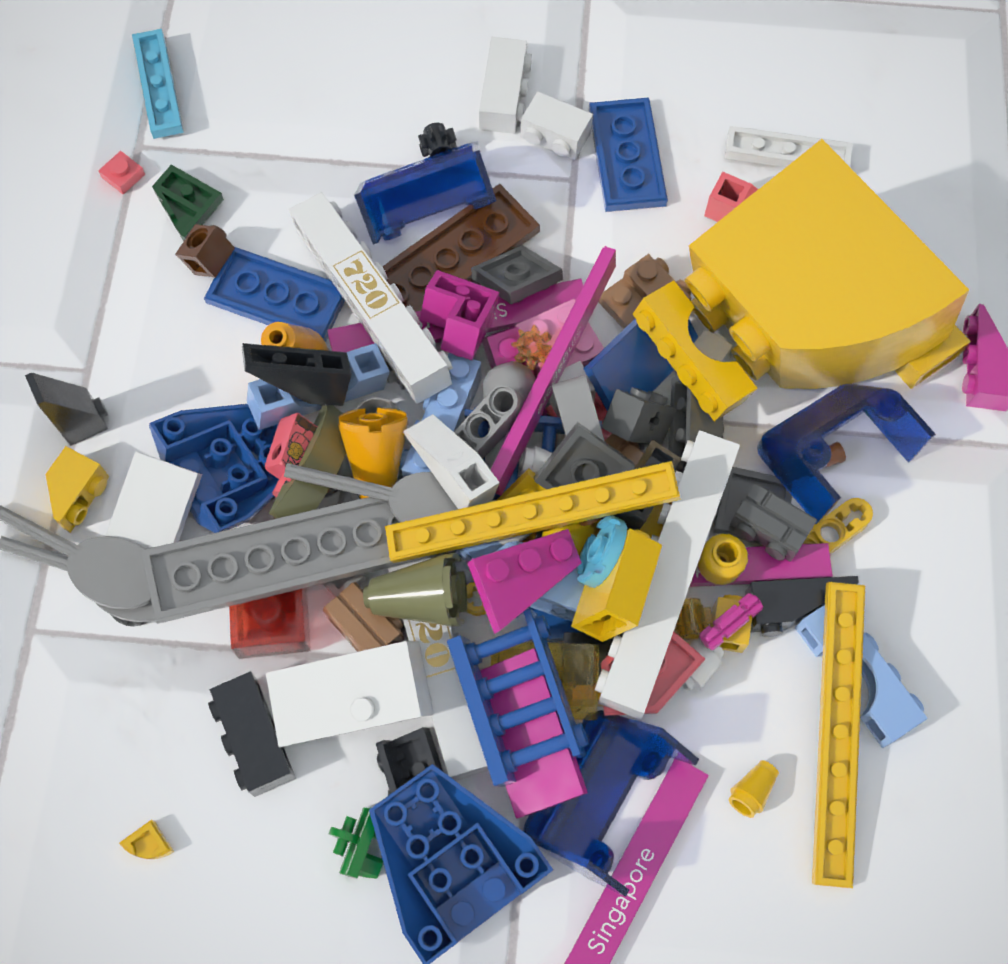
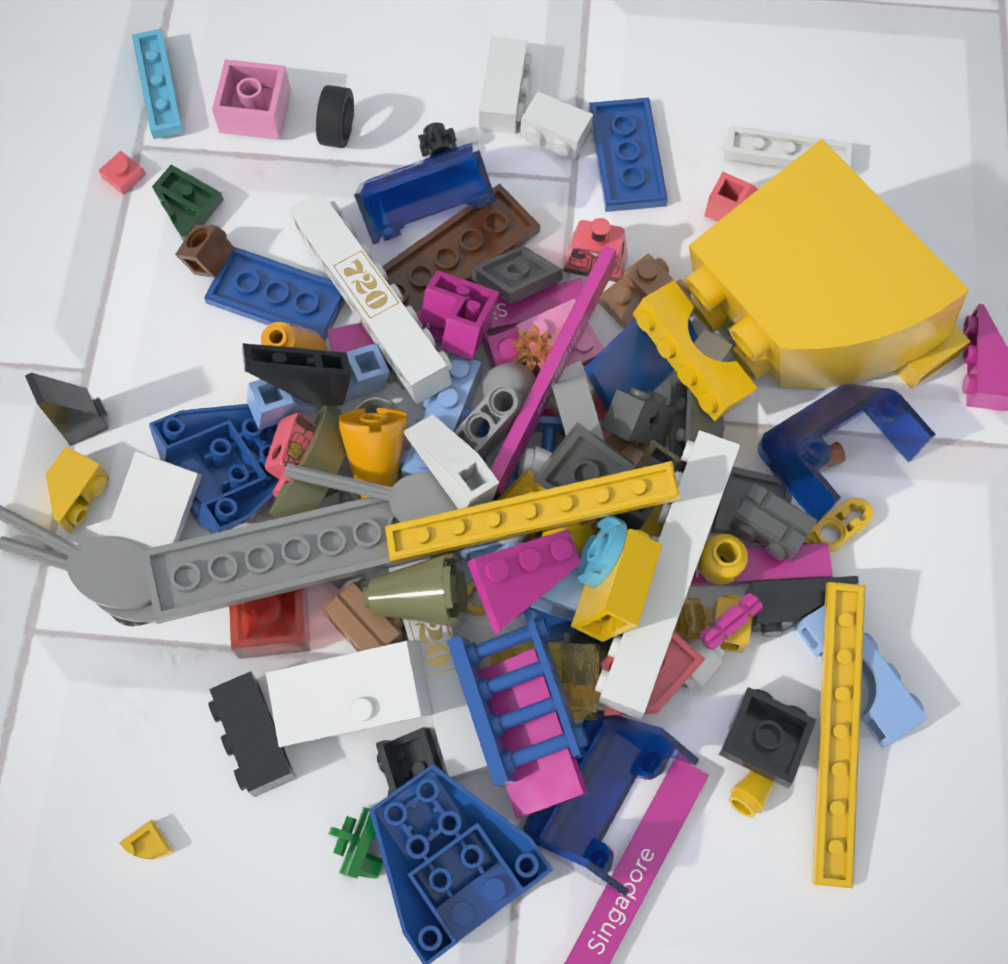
(251, 99): none -> bright pink brick
(334, 116): none -> black tyre
(587, 244): none -> coral torso
(767, 736): none -> black plate

